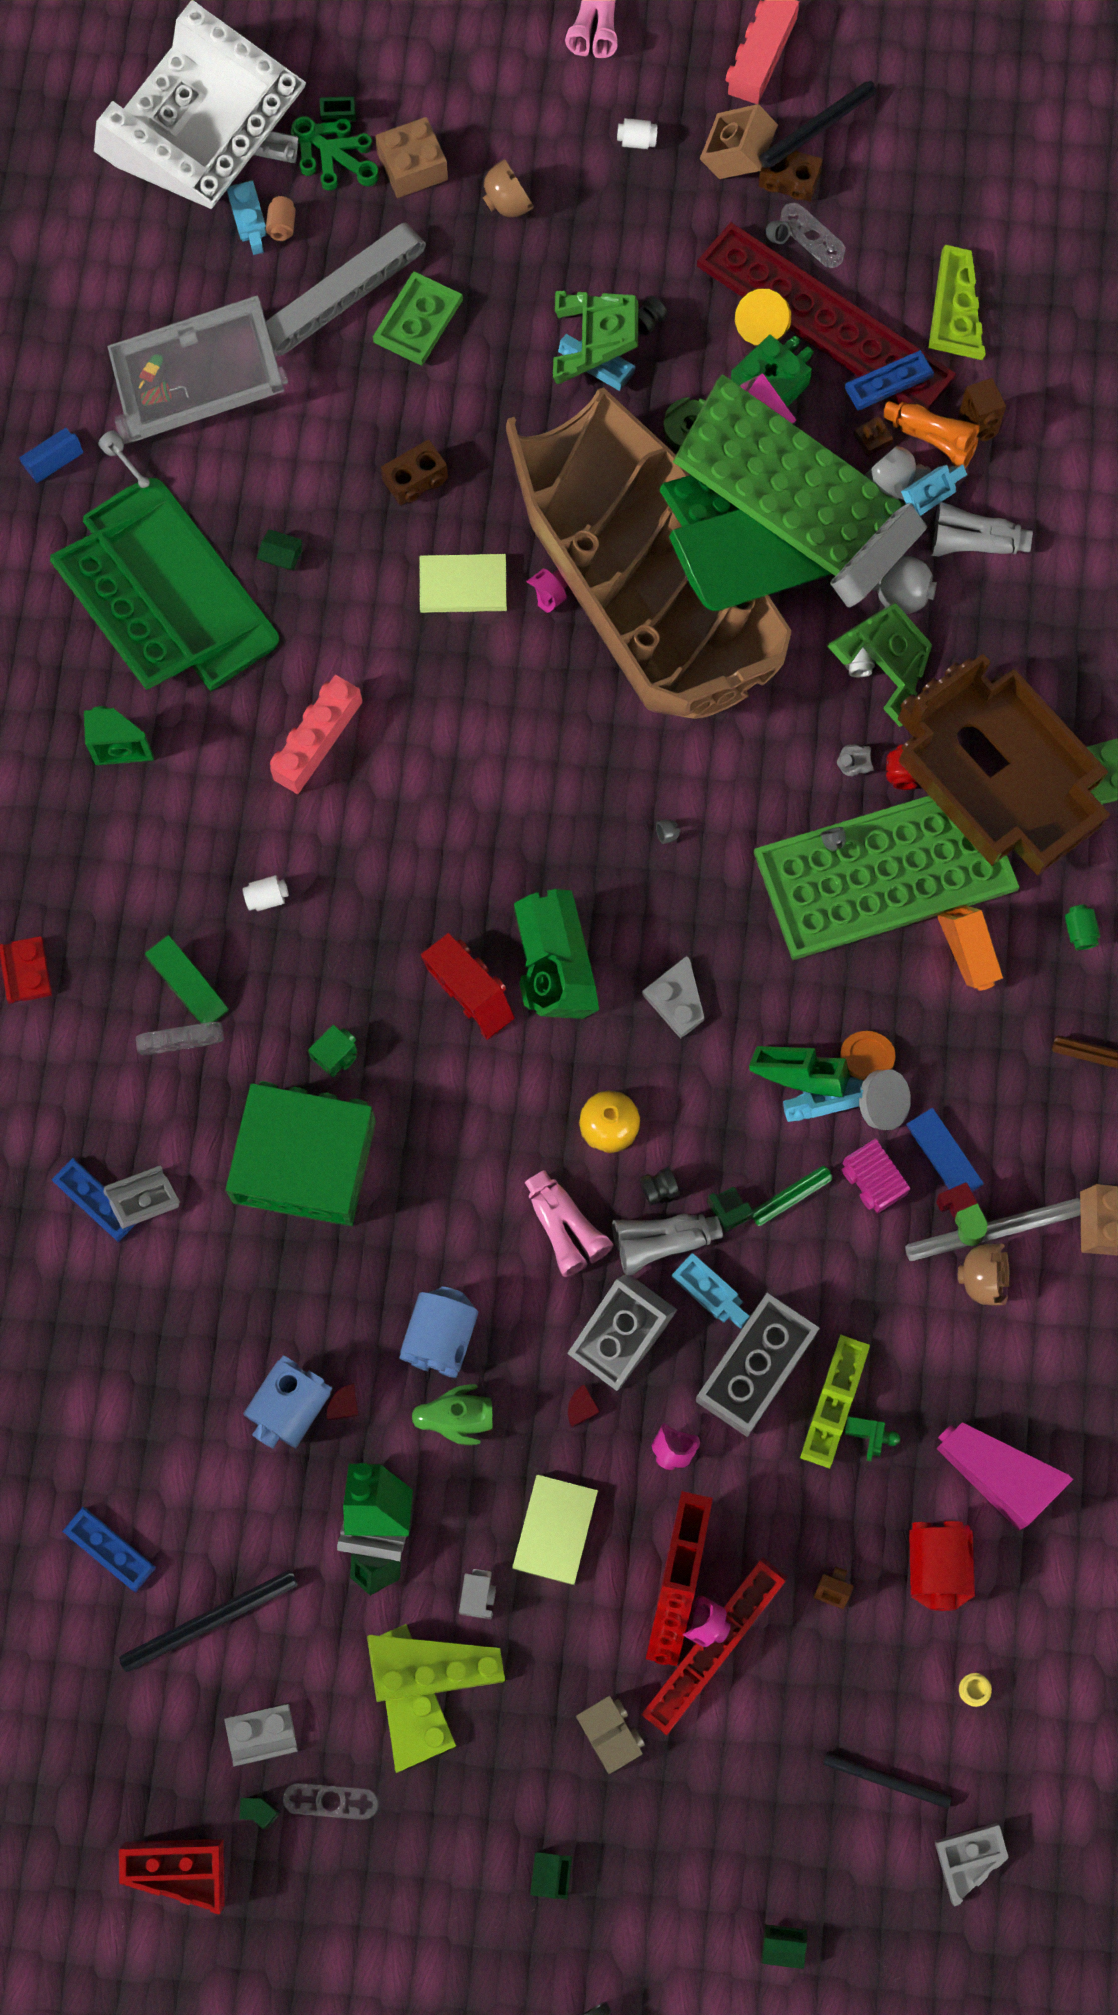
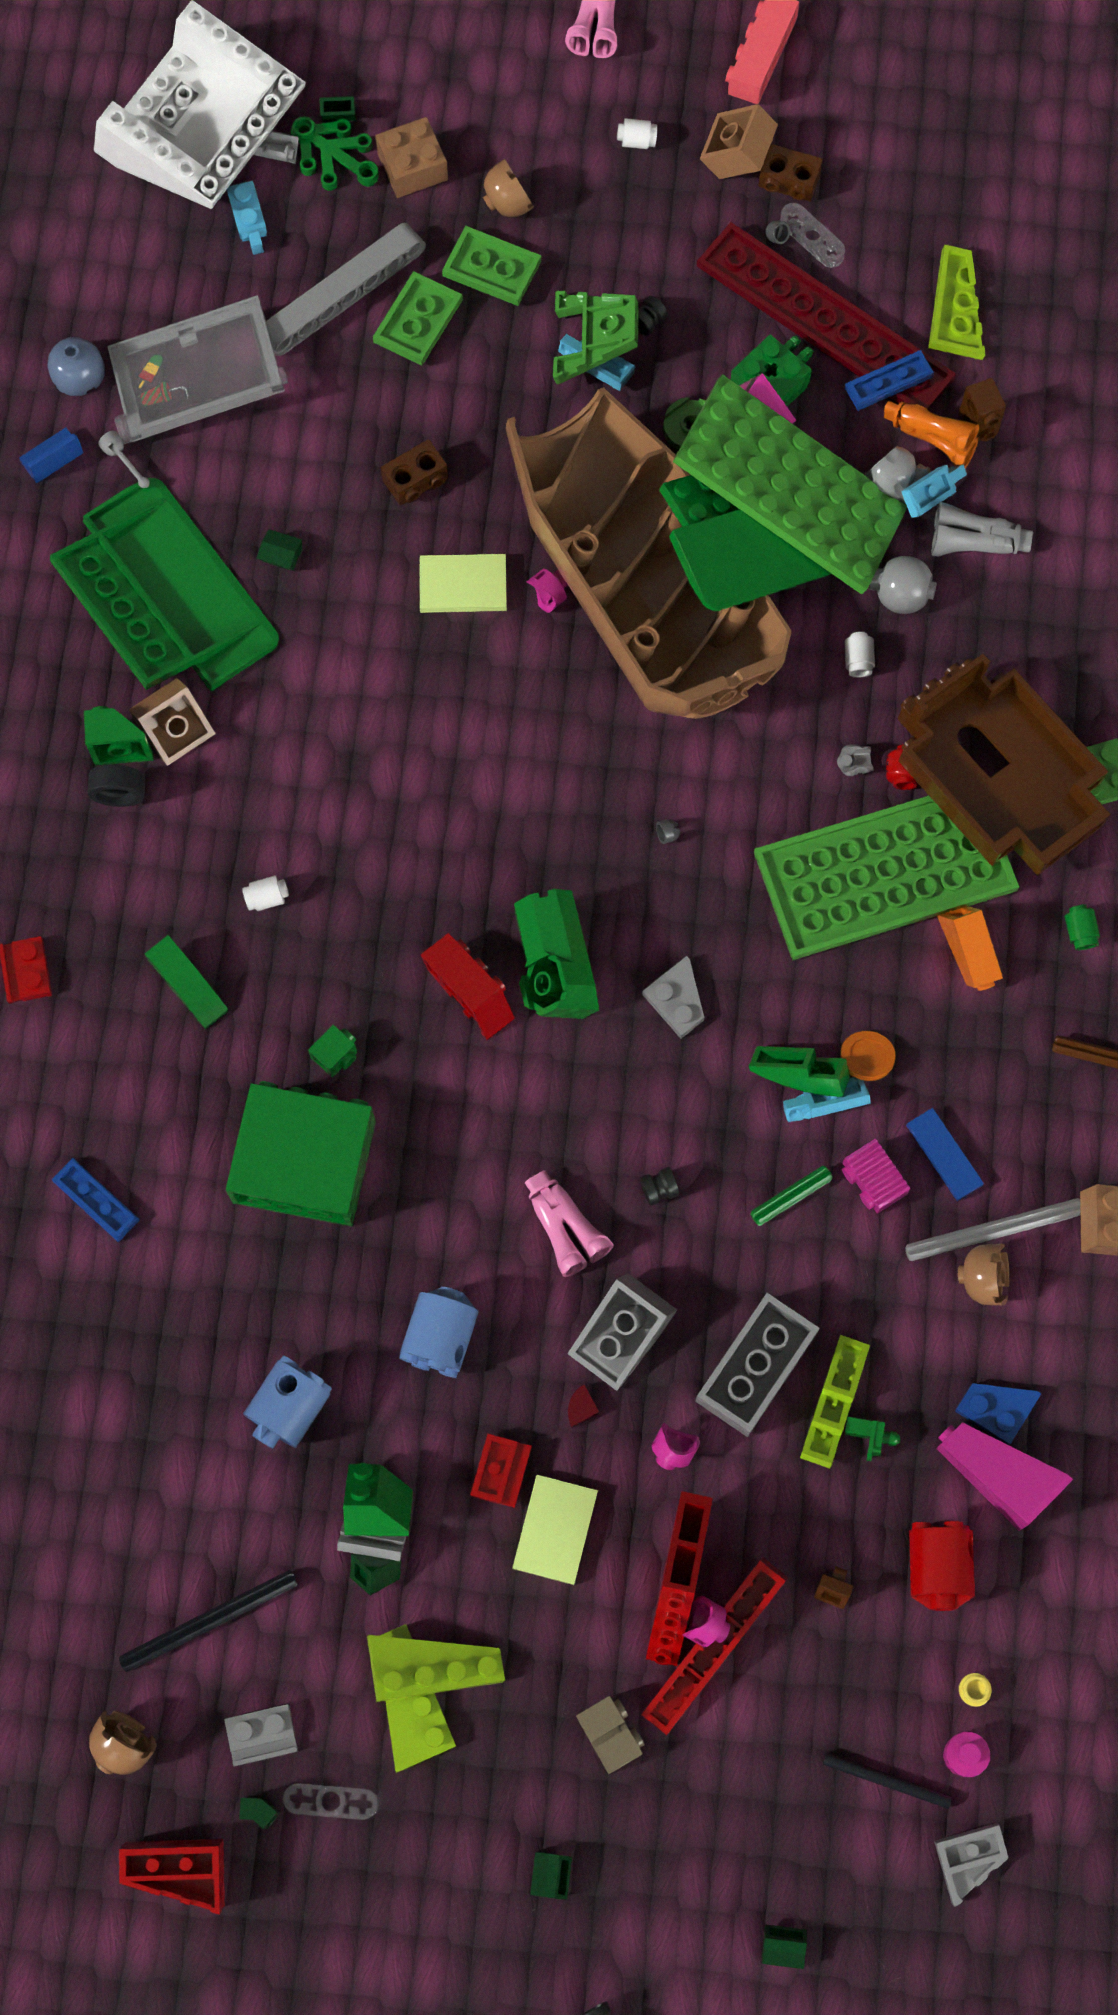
(75, 366): none -> sand blue cylinder
(109, 1549): blue tile -> none
(116, 785): none -> black tyre
(119, 1744): none -> medium nougat cylinder
(141, 1197): light grey plate -> none
(172, 721): none -> medium nougat slope
(179, 1038): clear beam -> none
(280, 218): nougat brick -> none
(316, 734): coral brick -> none
(343, 1403): dark red tile -> none
(456, 1415): bright green animal -> none
(477, 1594): light grey brick -> none
(491, 265): none -> bright green plate
(501, 1471): none -> red plate
(609, 1121): yellow cylinder -> none
(652, 1239): light grey piece -> none
(710, 1291): medium azure hinge -> none
(729, 1209): dark green panel -> none
(762, 314): yellow tile -> none
(817, 124): black axle -> none
(834, 838): dark grey hinge -> none
(873, 436): reddish brown tile -> none
(878, 555): light grey beam -> none
(885, 1099): light grey tile -> none
(894, 646): bright green wing -> none
(965, 1213): leg -> none
(966, 1754): none -> dark pink piece
(997, 1409): none -> blue wing

